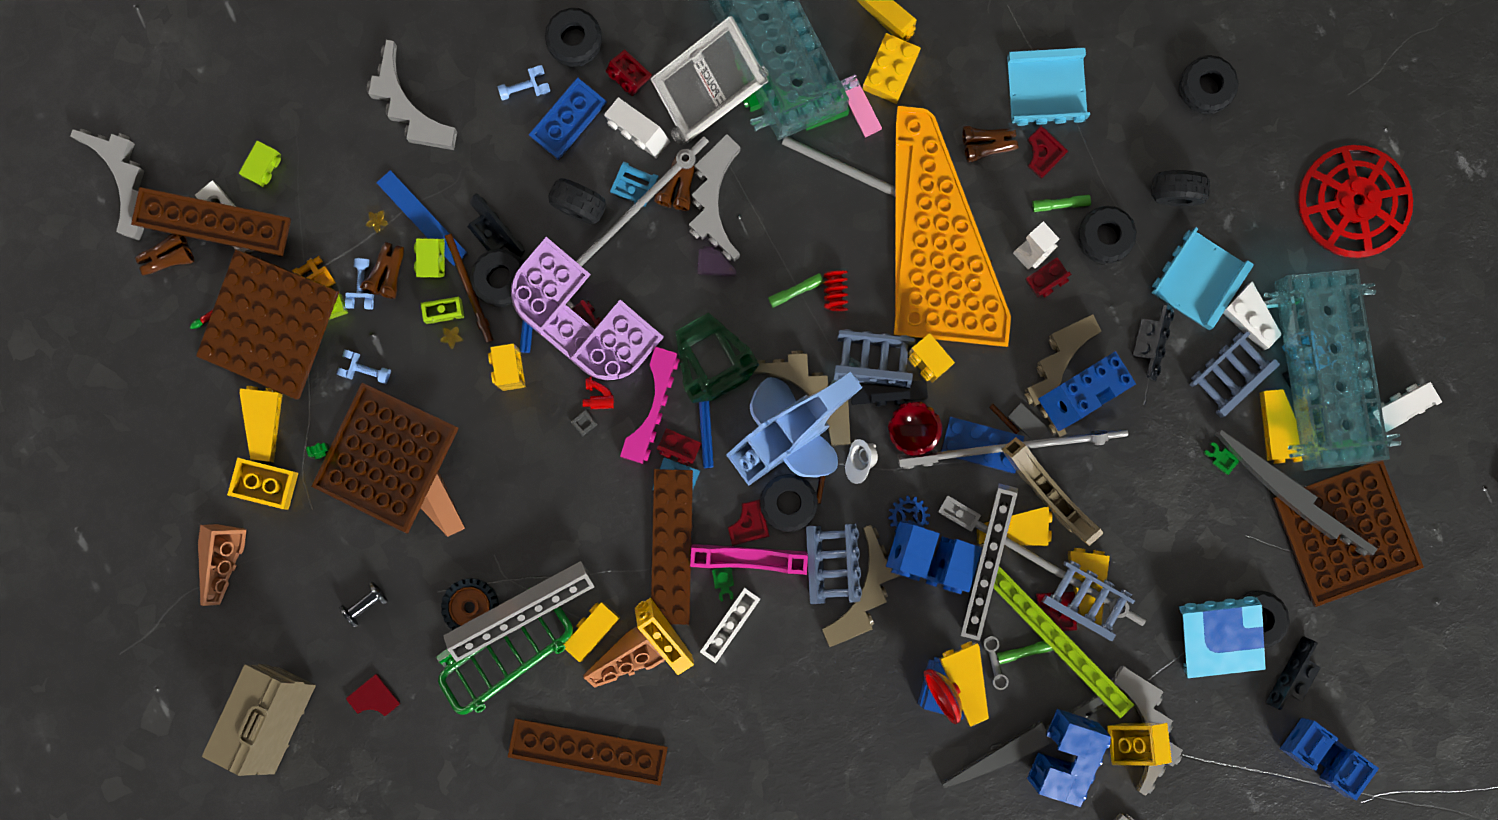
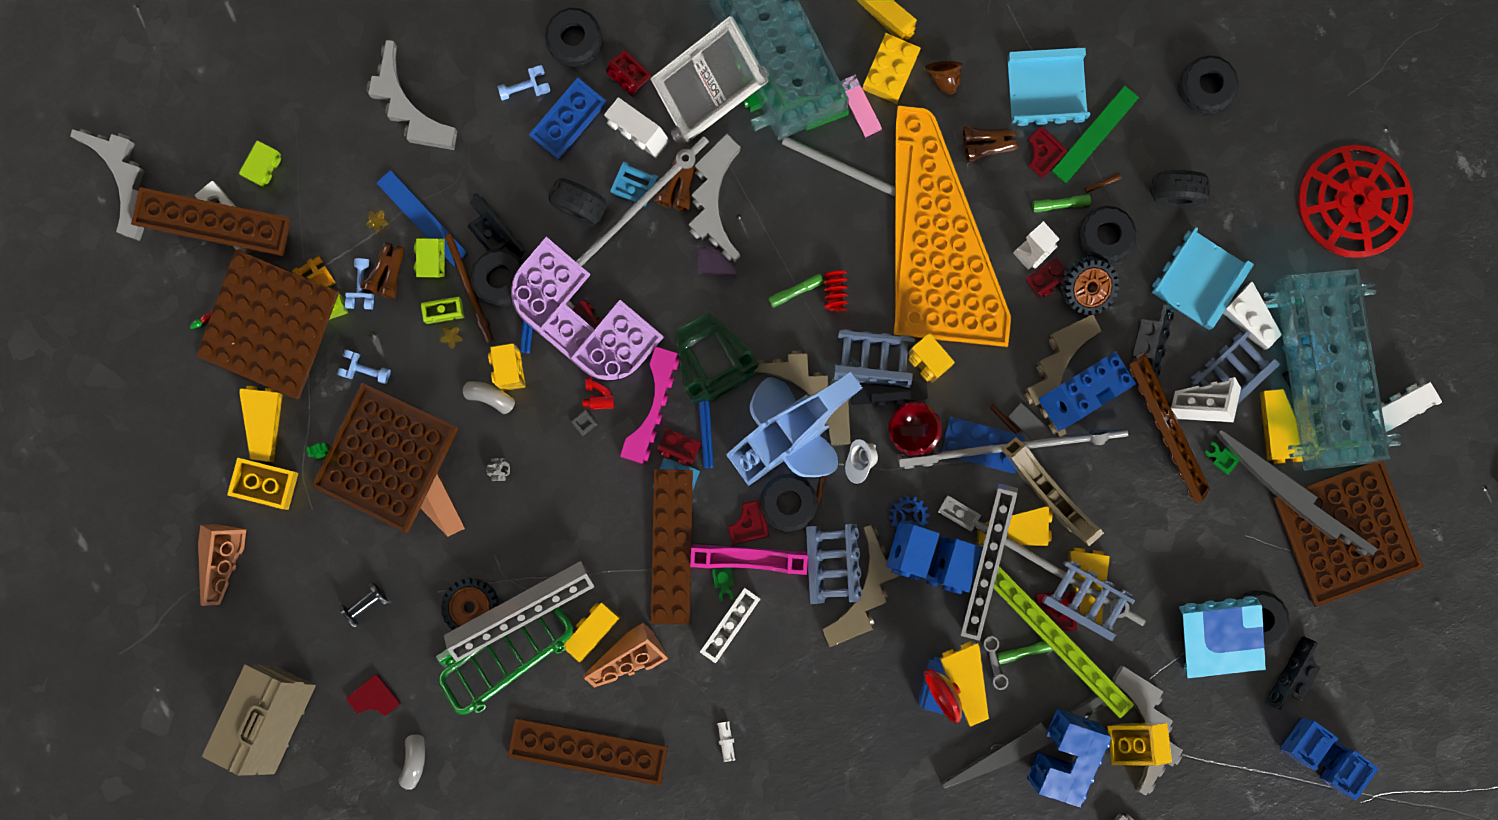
(179, 256): reddish brown piece -> none
(413, 761): none -> light grey cylinder
(490, 395): none -> light grey cylinder
(498, 469): none -> light grey gear
(662, 636): yellow slope -> none
(726, 741): none -> white pin
(946, 75): none -> reddish brown piece
(1095, 134): none -> green tile
(1099, 294): none -> wheel
(1102, 183): none -> reddish brown piece
(1168, 424): none -> reddish brown plate
(1209, 402): none -> white wedge

